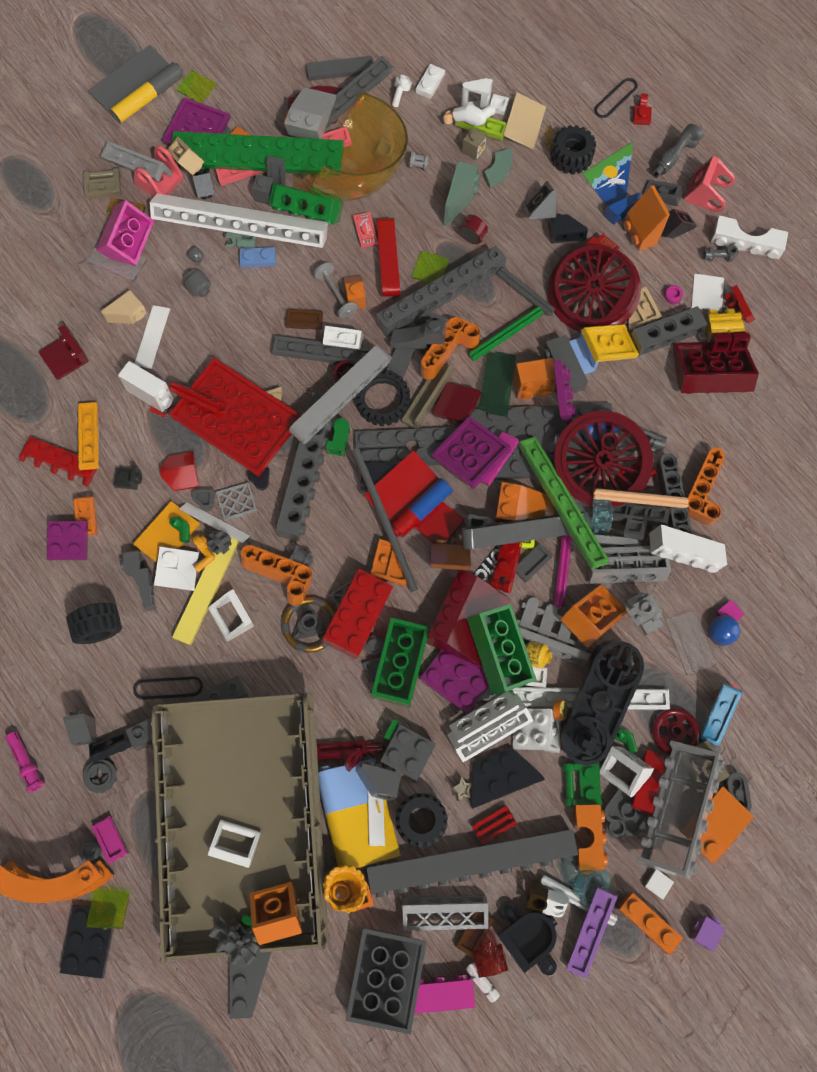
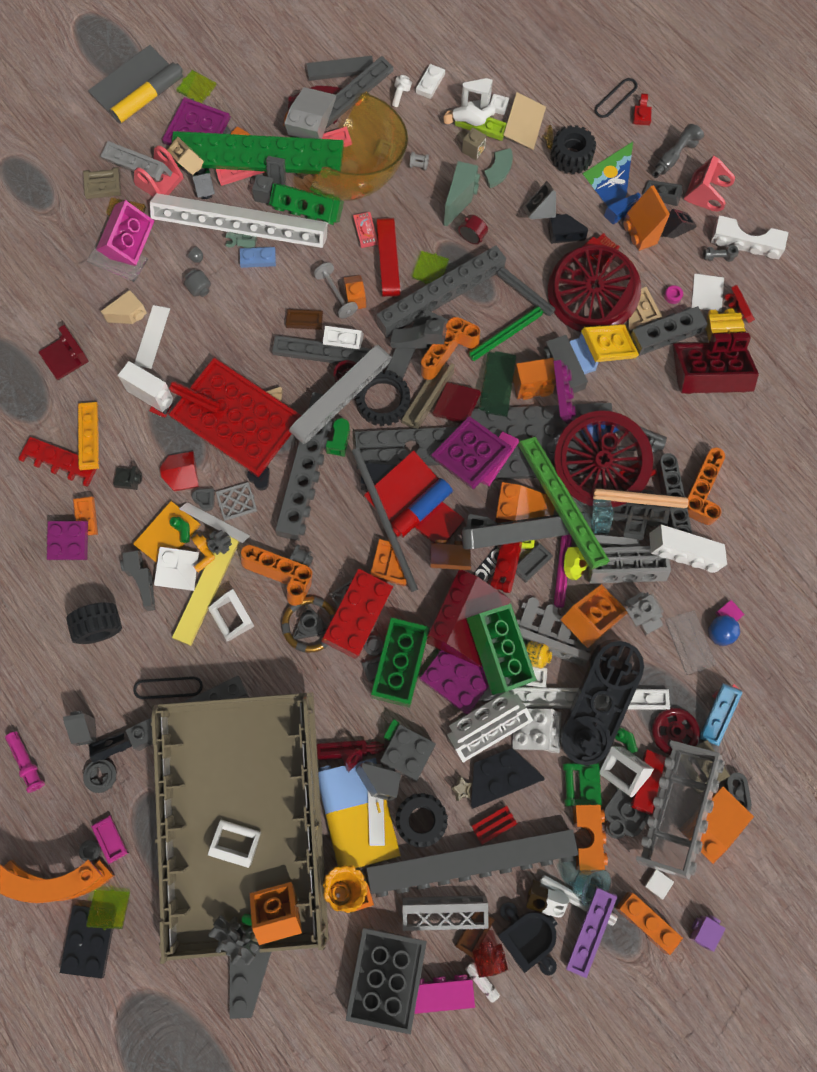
(560, 710): orange tile -> none
(574, 563): none -> neon yellow rock

